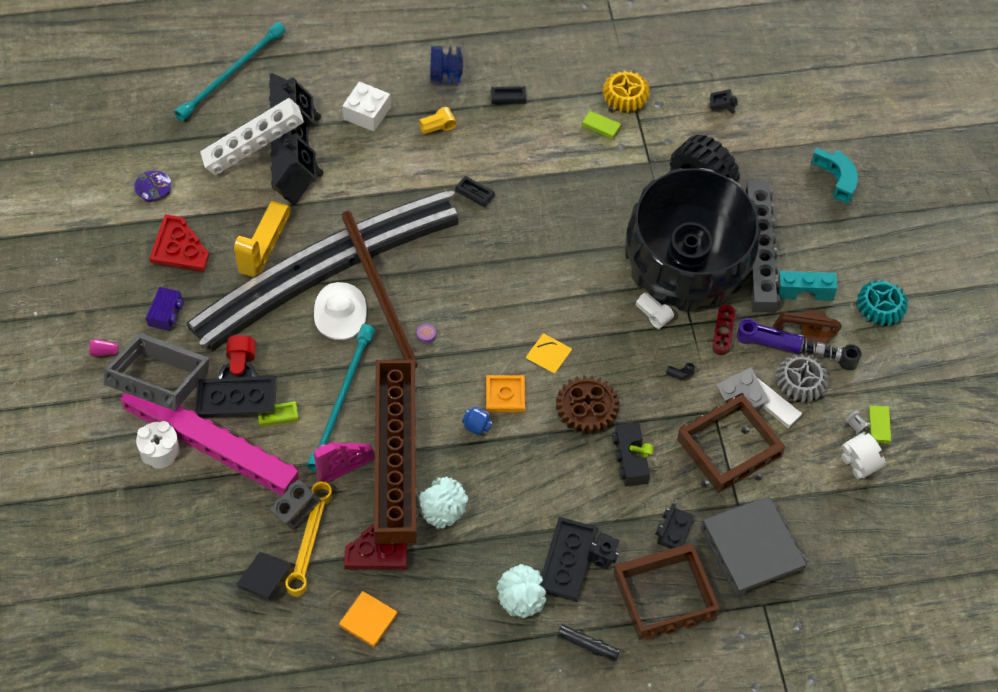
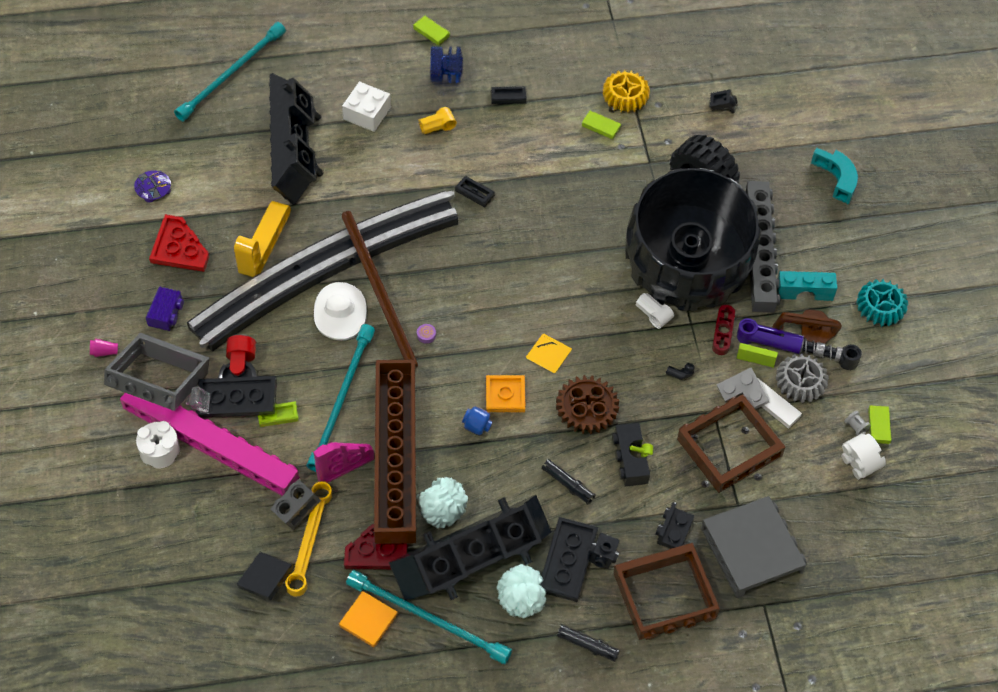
(198, 399): none -> clear tile
(251, 136): white brick -> none
(431, 30): none -> lime tile
(465, 551): none -> black piece
(497, 651): none -> teal hose
(575, 487): none -> black pin
(757, 355): none -> lime tile

